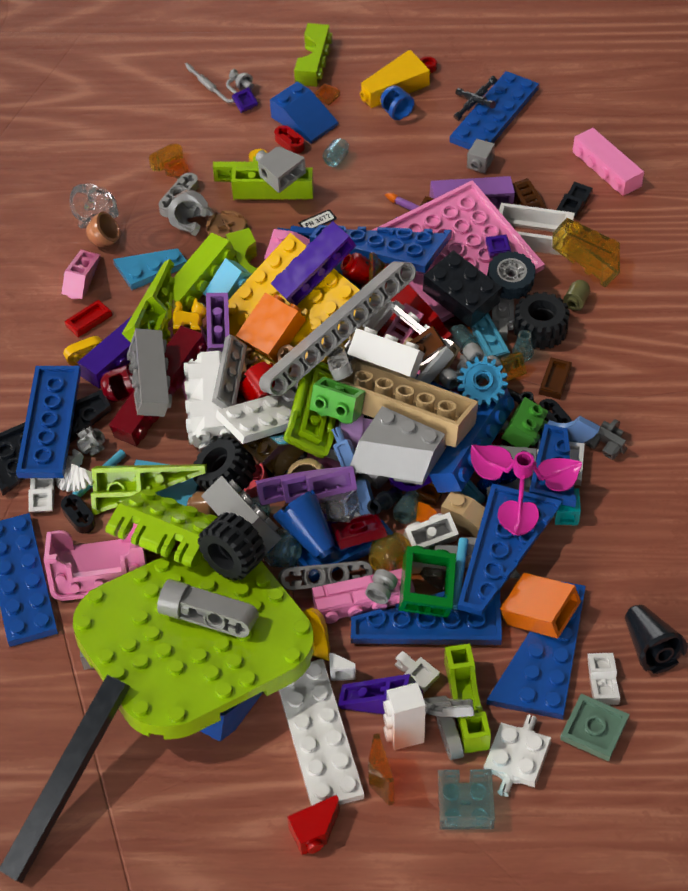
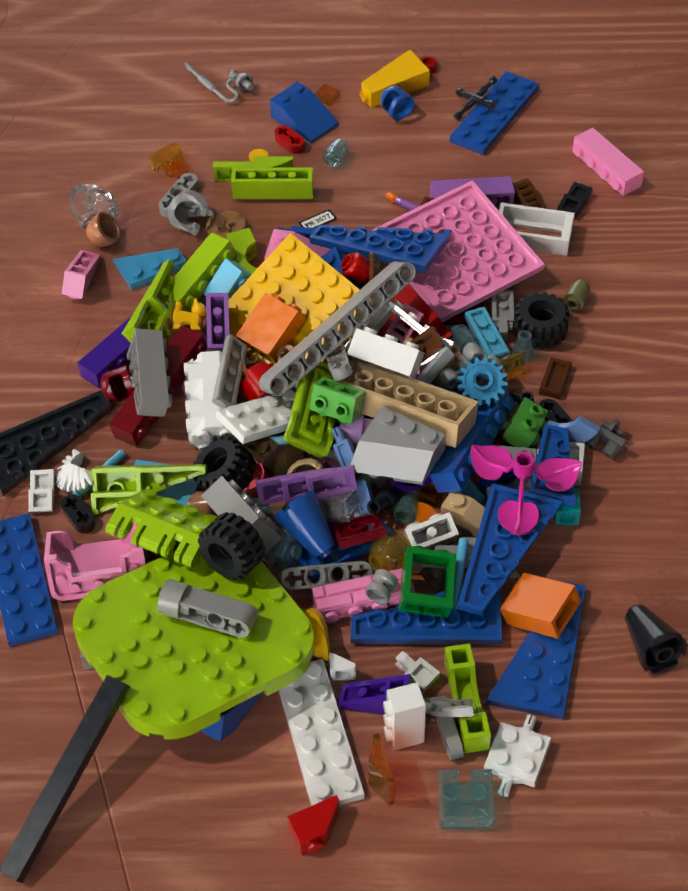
(49, 422): blue plate -> none
(80, 349): yellow beam -> none
(88, 318): red tile -> none
(90, 441): light grey gear -> none
(244, 100): dark purple tile -> none
(280, 167): light grey torso -> none
(309, 68): lime arch -> none
(313, 264): dark purple brick -> none
(462, 288): black brick -> none
(480, 155): light grey brick -> none
(497, 245): dark purple tile -> none
(521, 272): black wheel -> none
(588, 248): clear yellow wedge -> none
(594, 727): sand green plate -> none
(603, 678): white slope -> none

